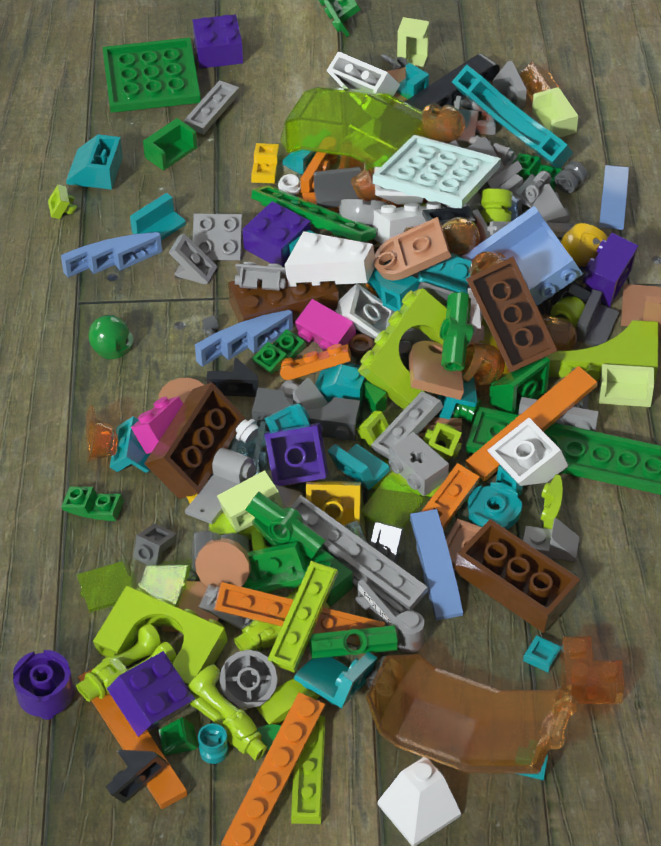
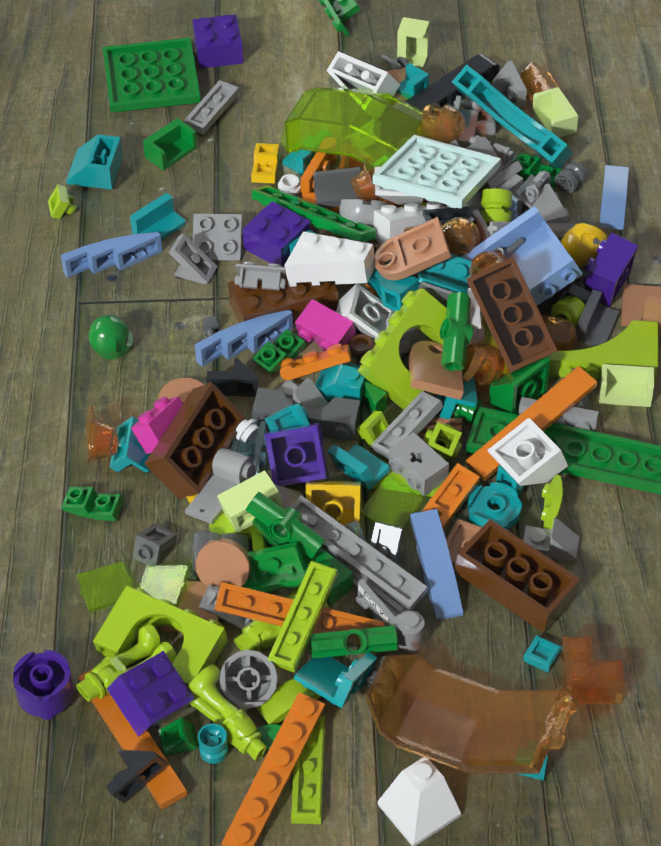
(508, 251): none -> dark grey hand

